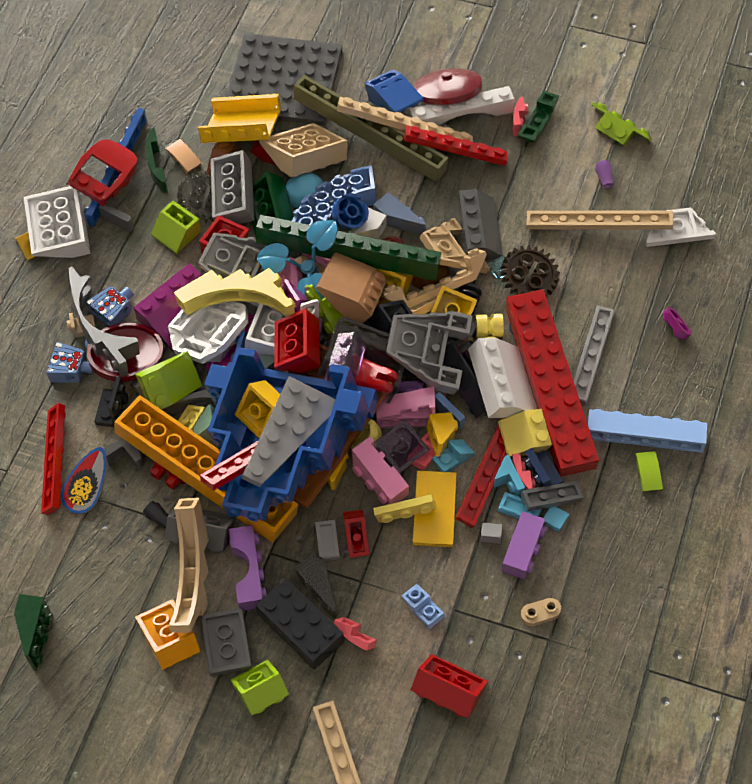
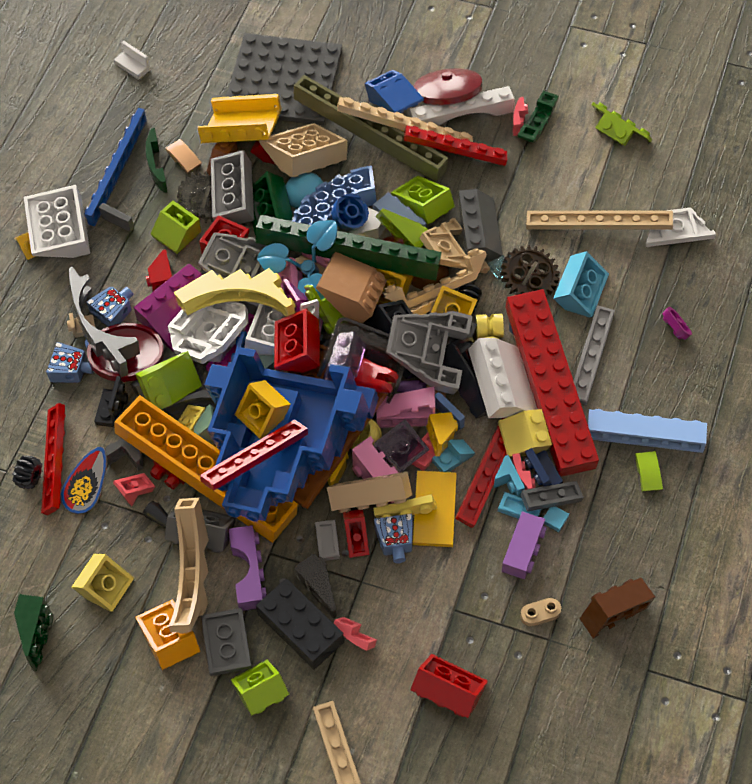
(27, 472): none -> black gear
(103, 582): none -> light yellow slope
(114, 156): red slope -> none
(132, 61): none -> white panel
(134, 486): none -> coral slope
(159, 271): none -> red slope
(293, 420): light grey wing -> none
(369, 491): none -> tan brick
(395, 535): none -> torso
(402, 227): none -> lime slope
(422, 606): light blue slope -> none
(425, 198): none -> lime slope
(491, 533): light grey slope -> none
(581, 284): none -> medium azure slope
(604, 172): medium lavender cone -> none
(616, 604): none -> reddish brown wedge

